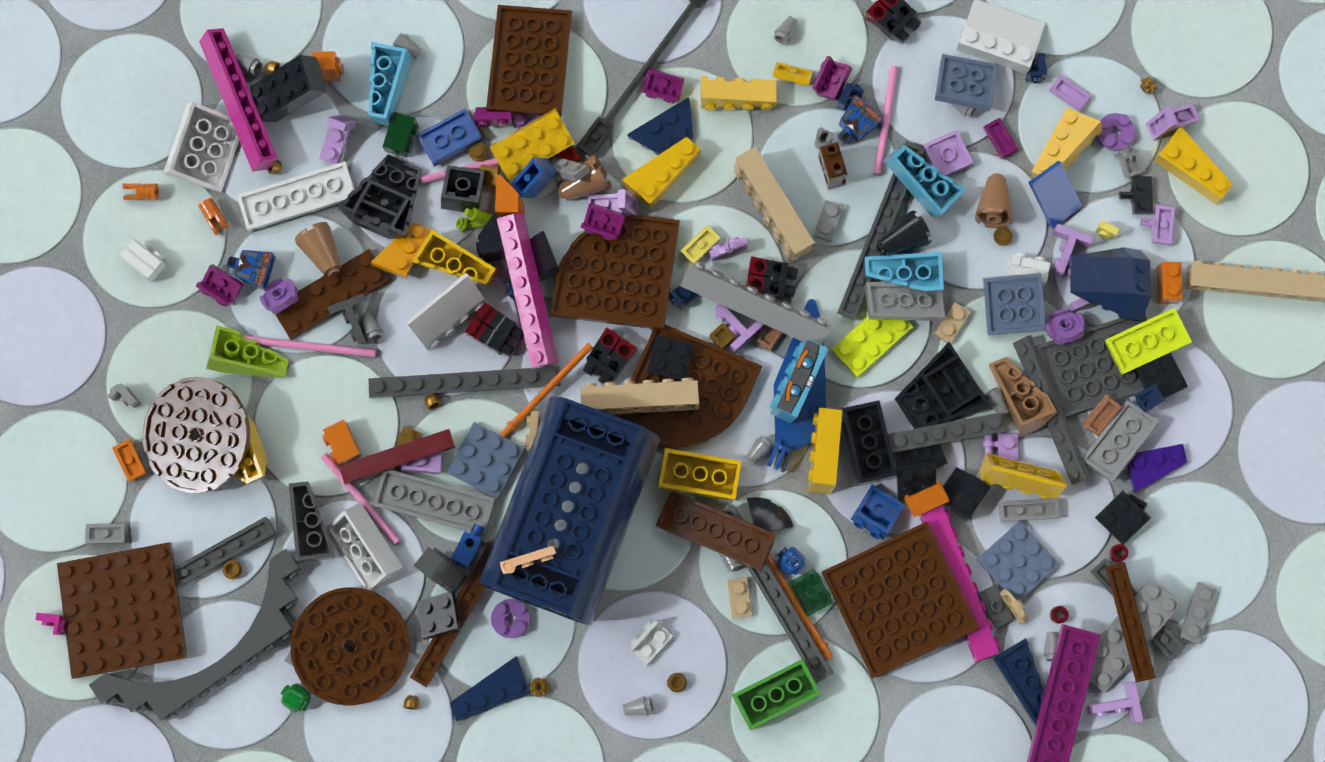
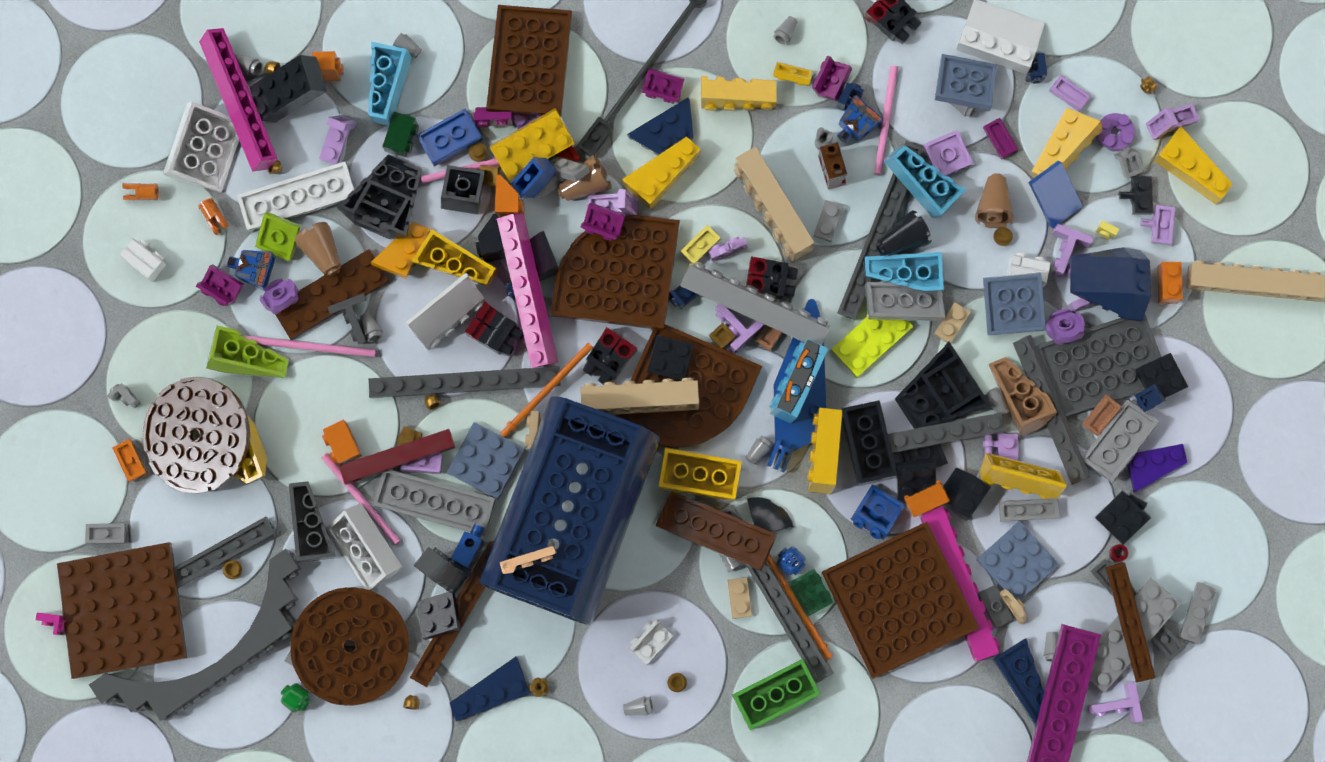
(277, 236): none -> lime plate
(478, 219): lime plant -> none
(518, 626): medium lavender plate -> none
(1064, 611): dark red bush -> none
(1148, 341): neon yellow plate -> none

